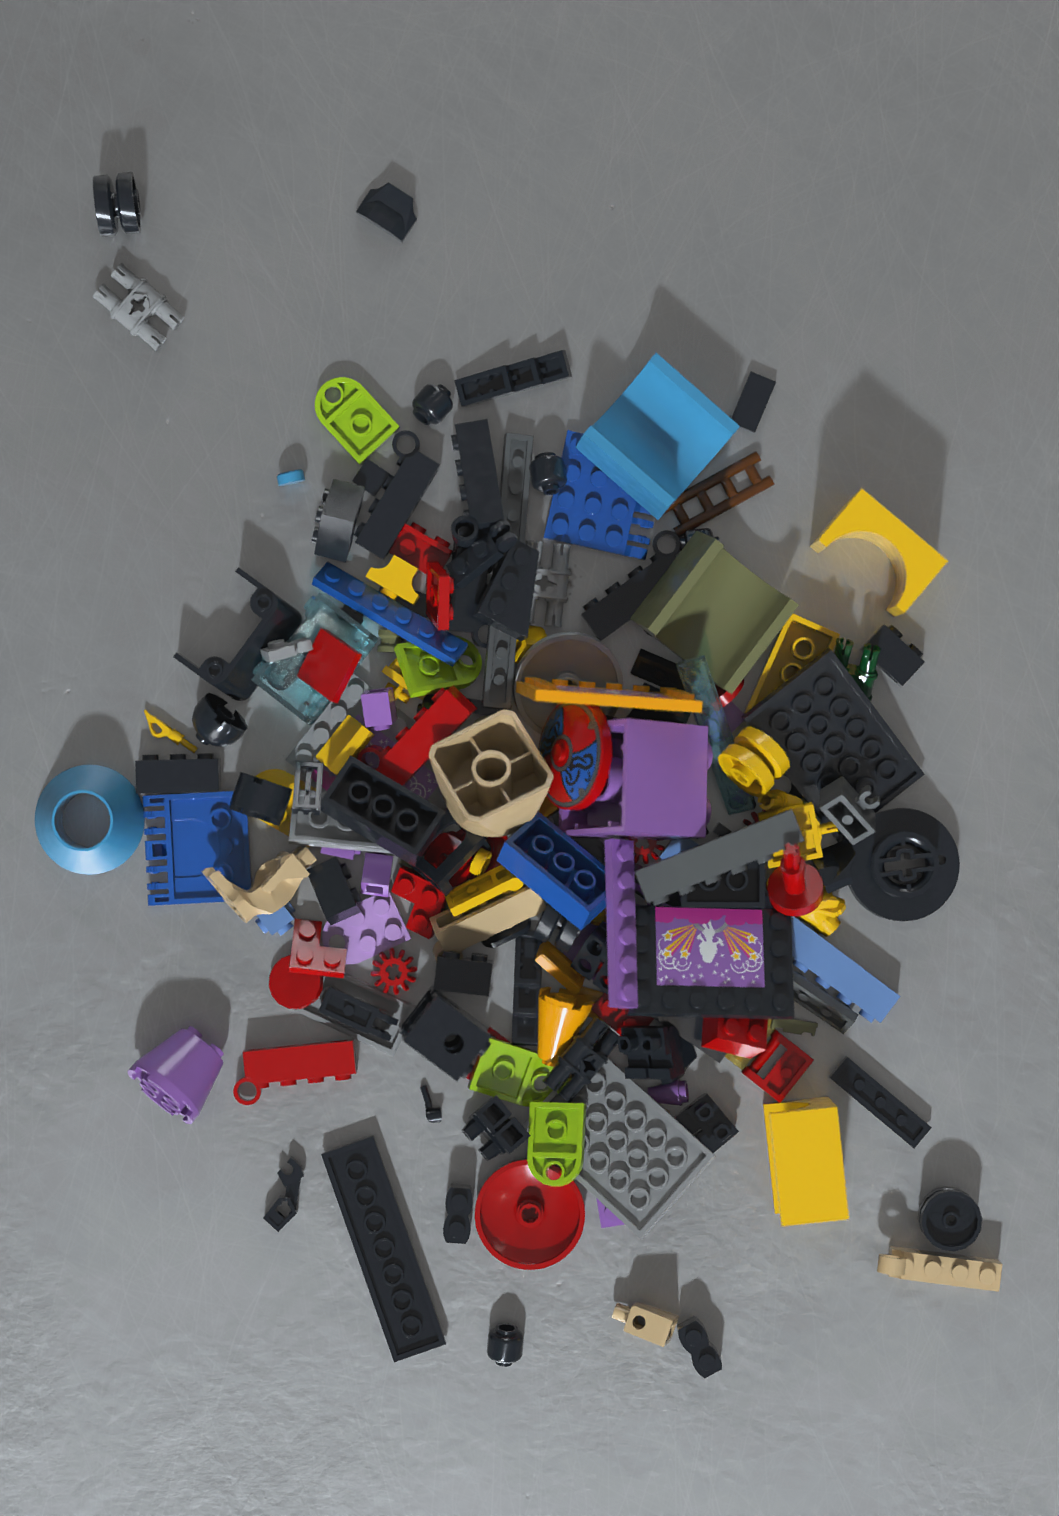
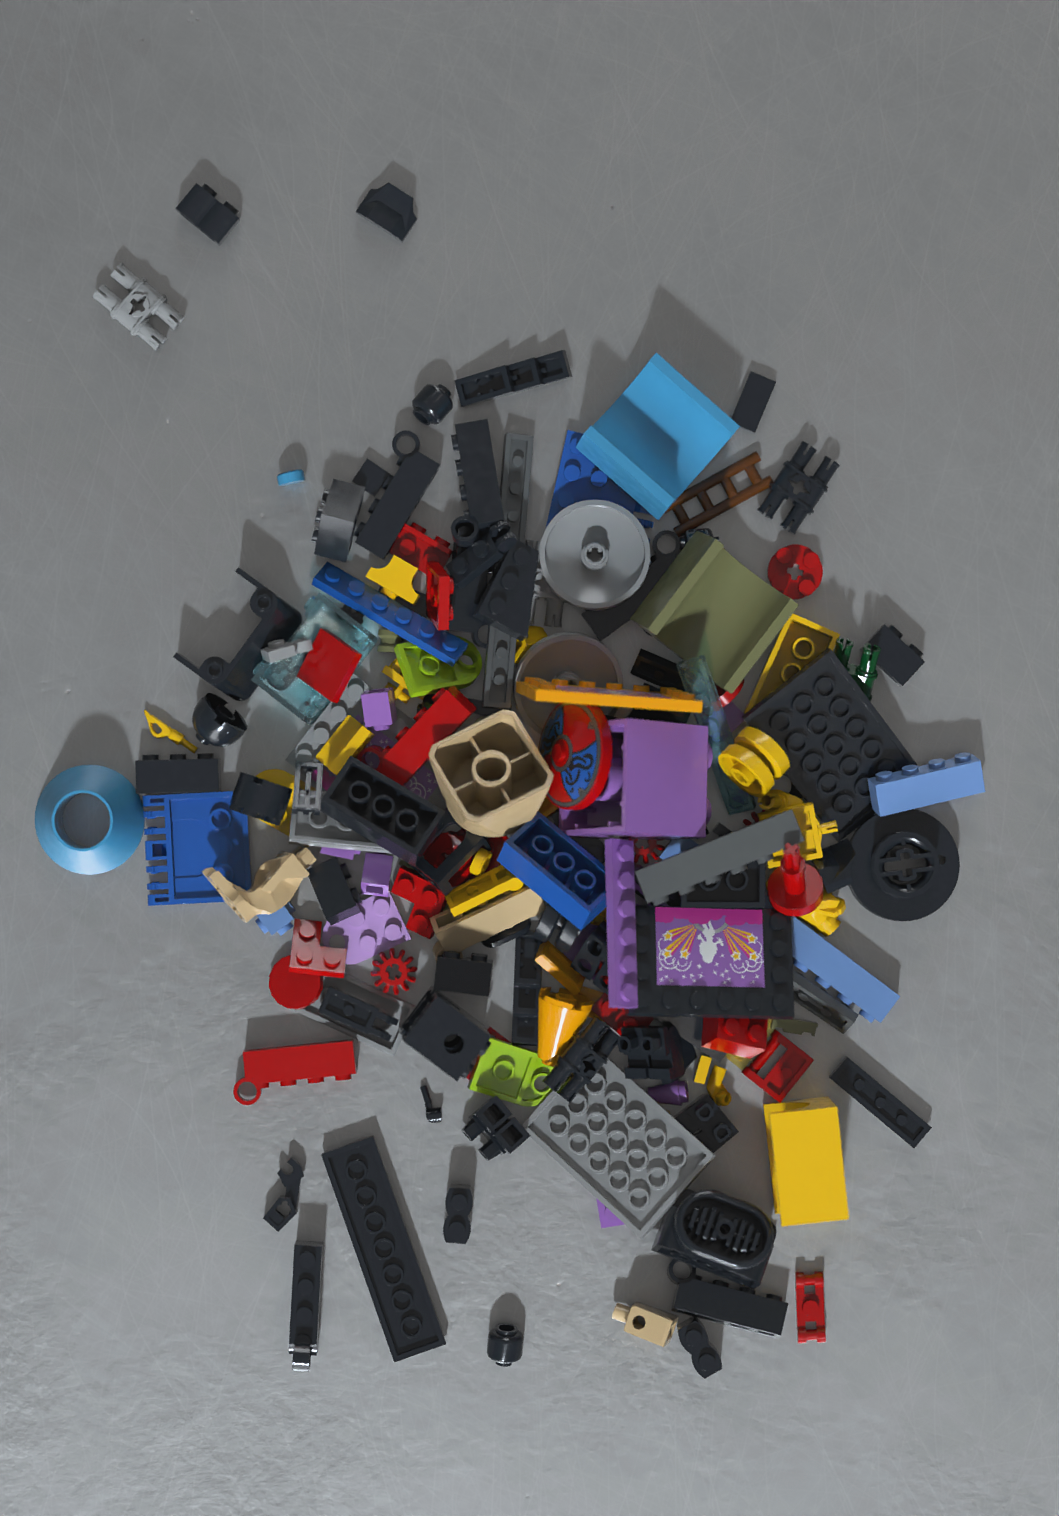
(121, 204): black wheel -> none
(179, 1073): medium lavender cone -> none
(208, 214): none -> black brick
(305, 1303): none -> black hinge
(355, 419): lime plate -> none
(528, 1220): red dish -> none
(548, 473): black head -> none
(557, 1139): lime plate -> none
(594, 554): none -> light grey dish
(693, 1236): none -> black brick
(702, 1068): none -> yellow tile
(716, 1088): none -> yellow arm
(726, 1305): none -> black hinge
(802, 502): none -> black pin
(808, 563): none -> red plate
(810, 1307): none -> red plate
(849, 810): dark grey brick -> none
(911, 557): yellow piece -> none
(926, 784): none -> medium blue brick
(935, 1210): black wheel -> none
(941, 1268): tan hinge -> none

